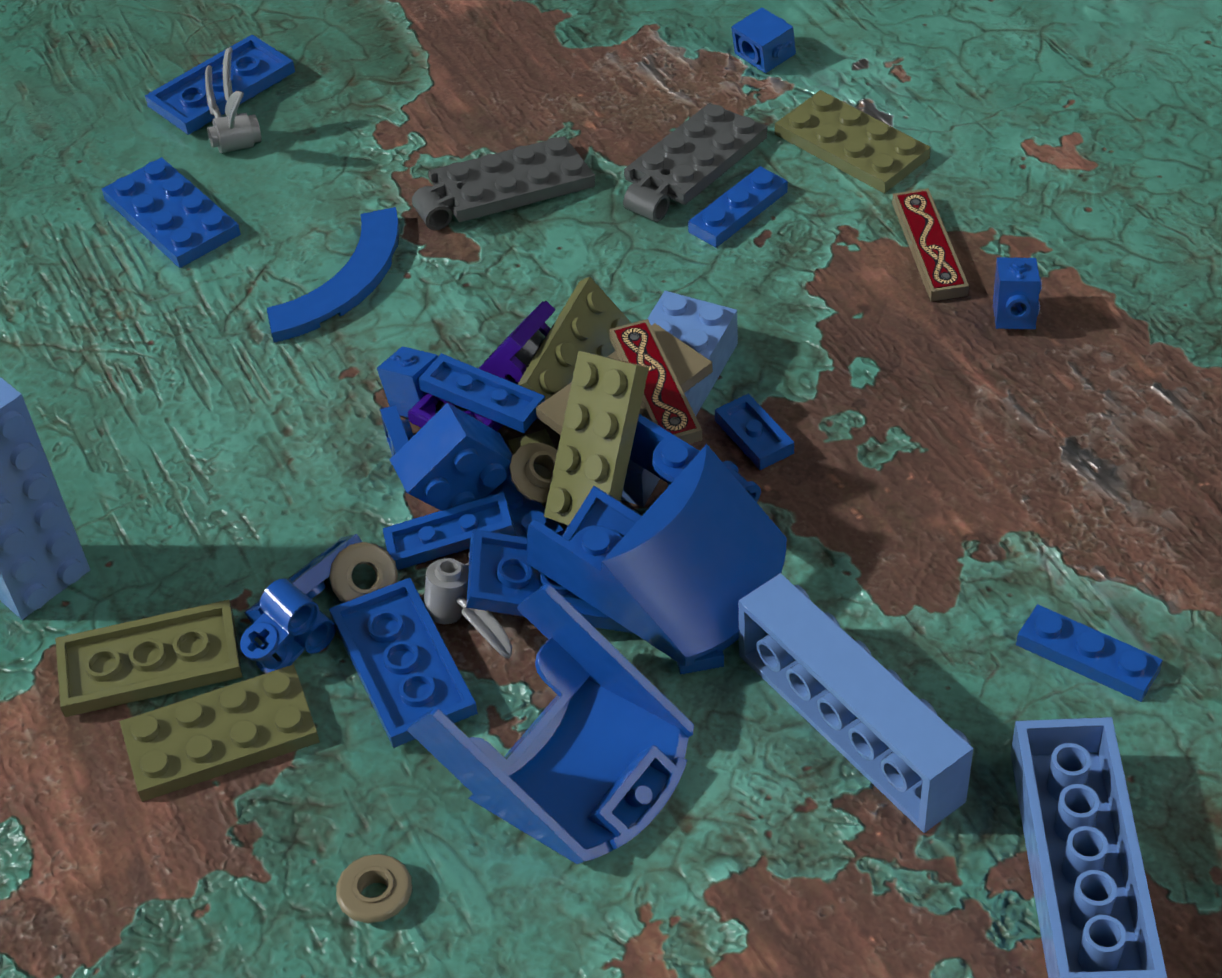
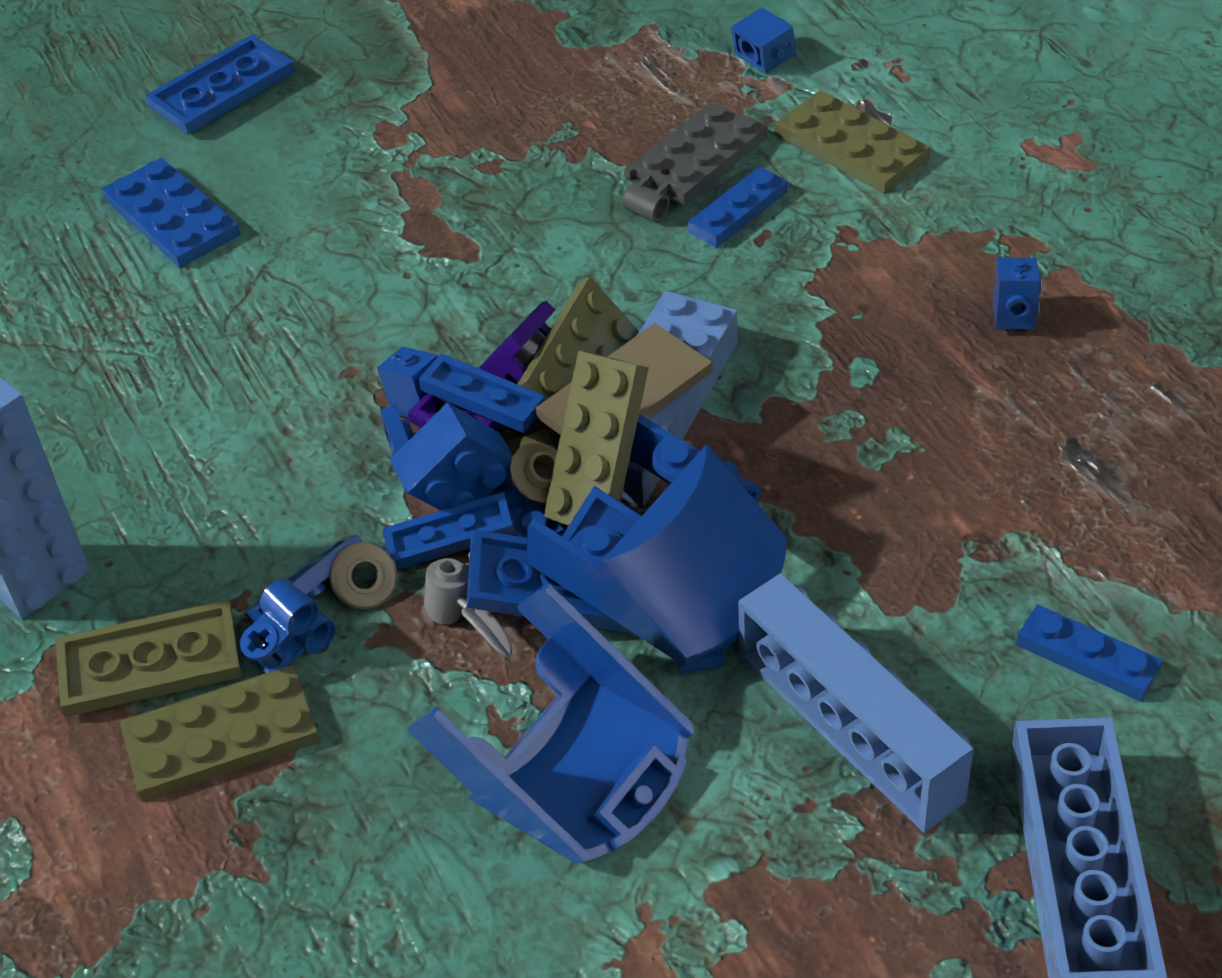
(233, 130): light grey plant -> none
(349, 286): blue tile -> none
(371, 870): dark tan piece -> none
(401, 659): blue plate -> none
(502, 182): dark grey hinge -> none
(663, 396): tile -> none
(754, 431): blue plate -> none
(930, 245): tile -> none

